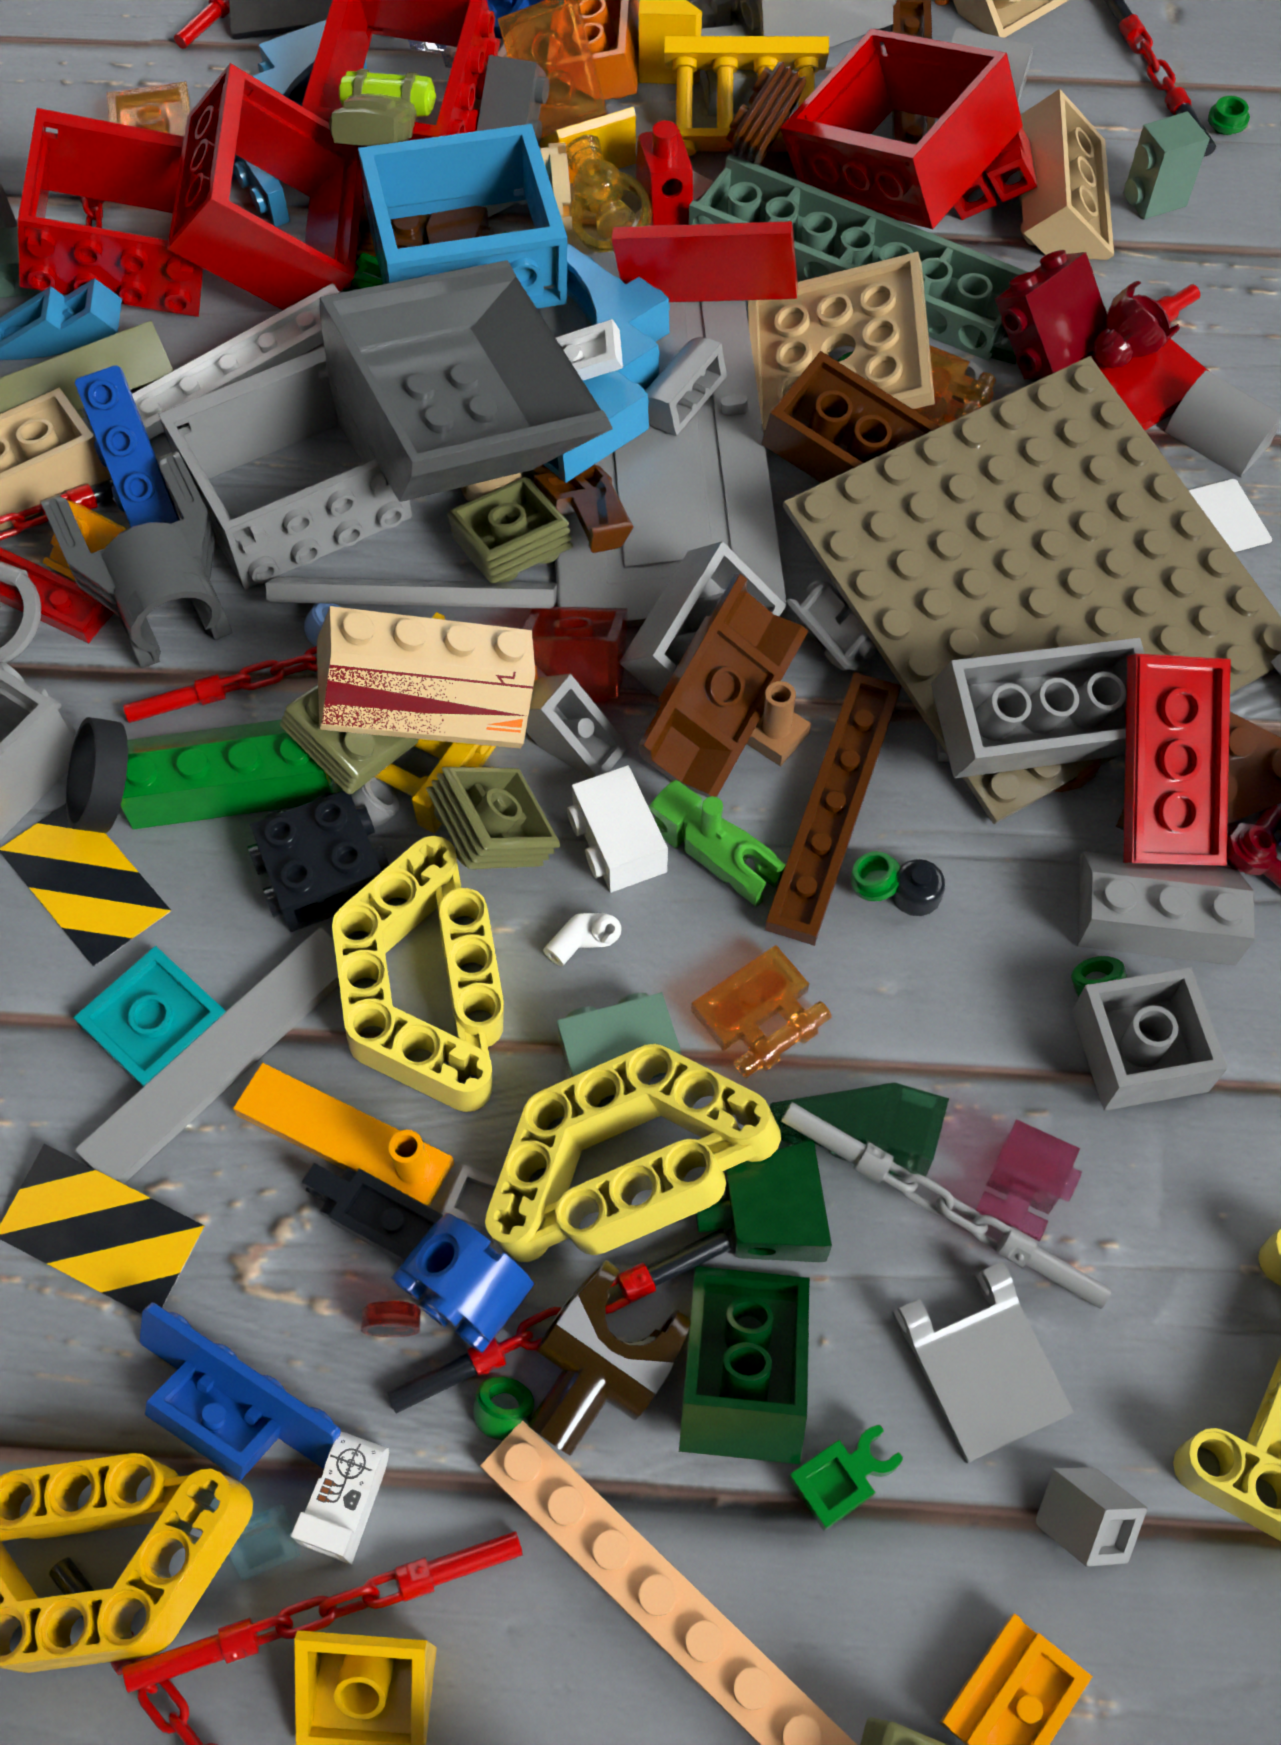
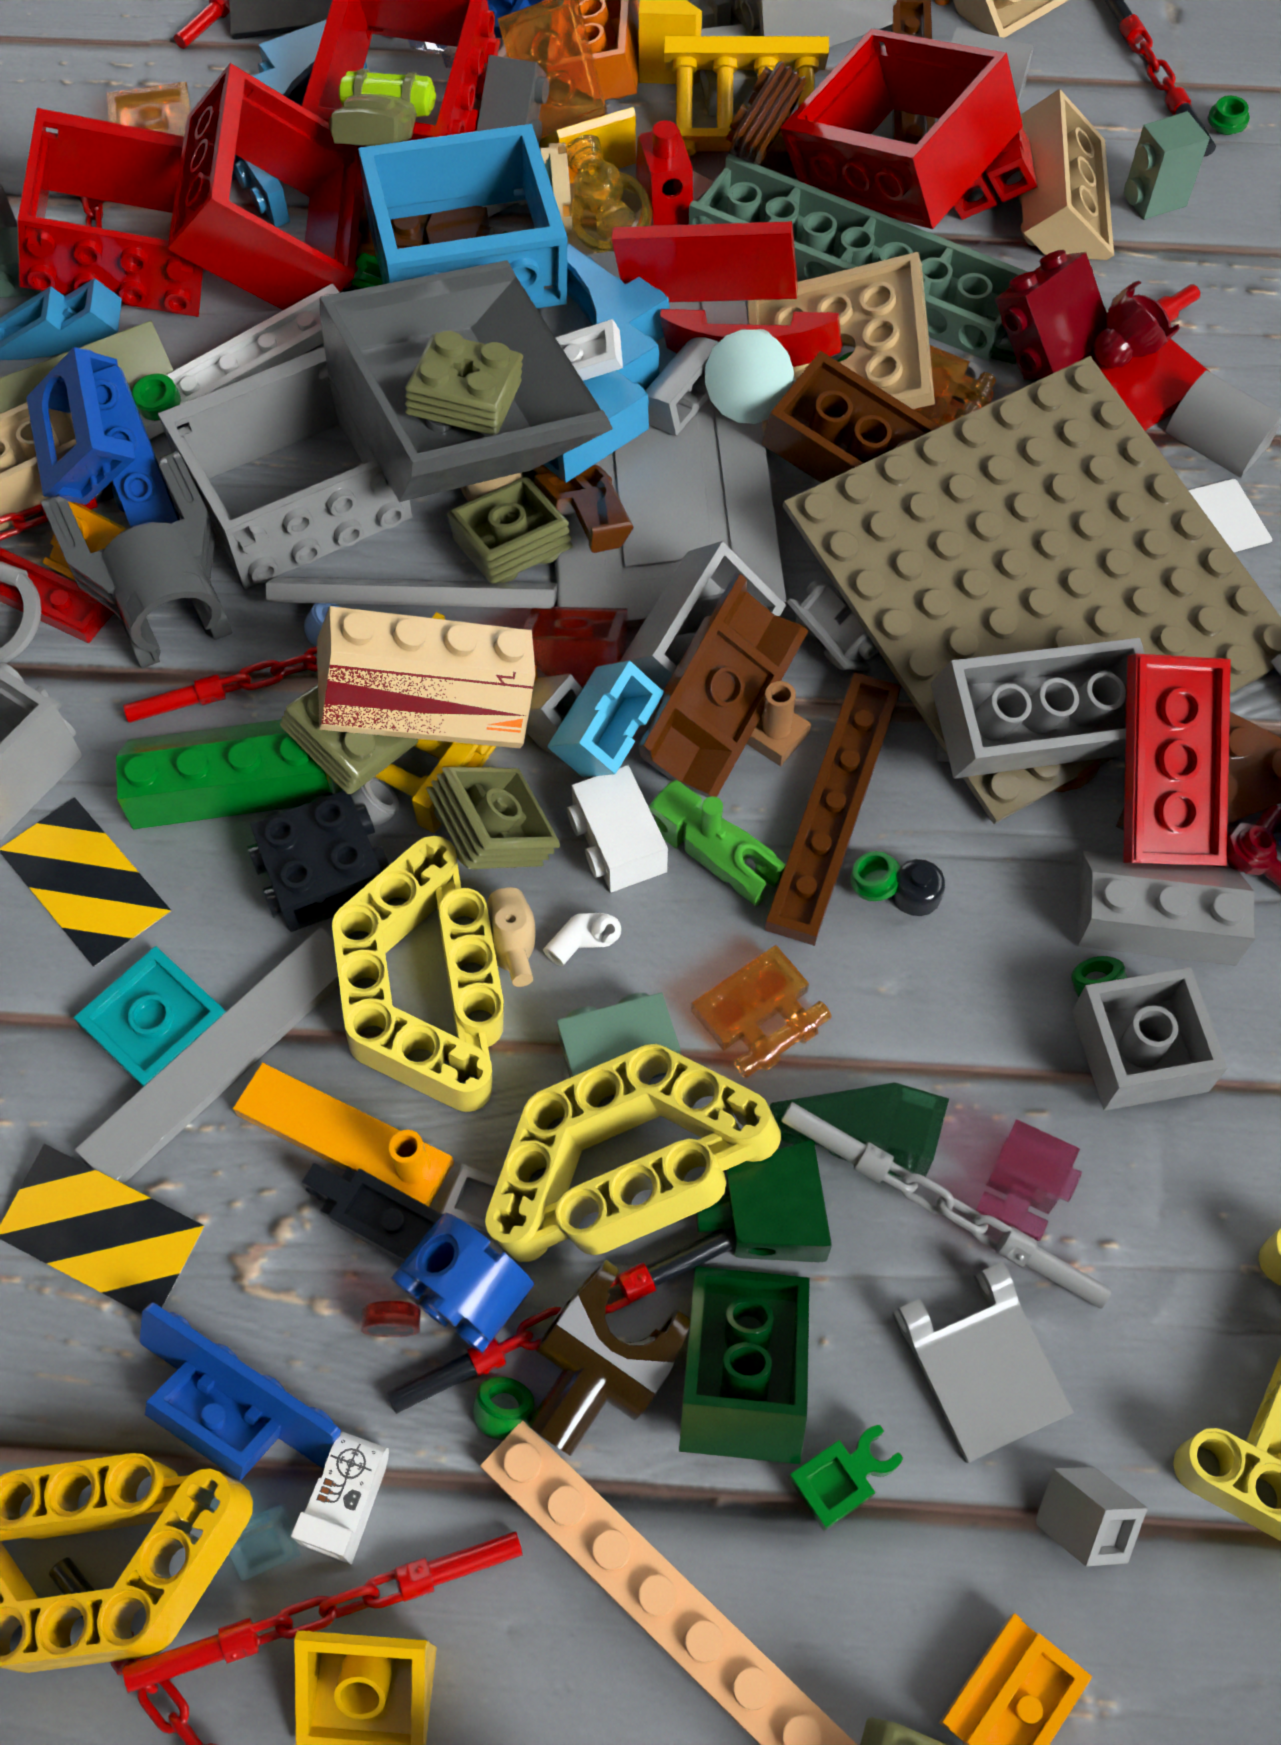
(95, 457): none -> blue panel
(96, 775): black tyre -> none
(154, 395): none -> green tile
(464, 383): none -> olive brick
(512, 933): none -> tan piece
(605, 718): none -> medium azure brick
(748, 375): none -> light aqua dish
(802, 339): none -> red slope

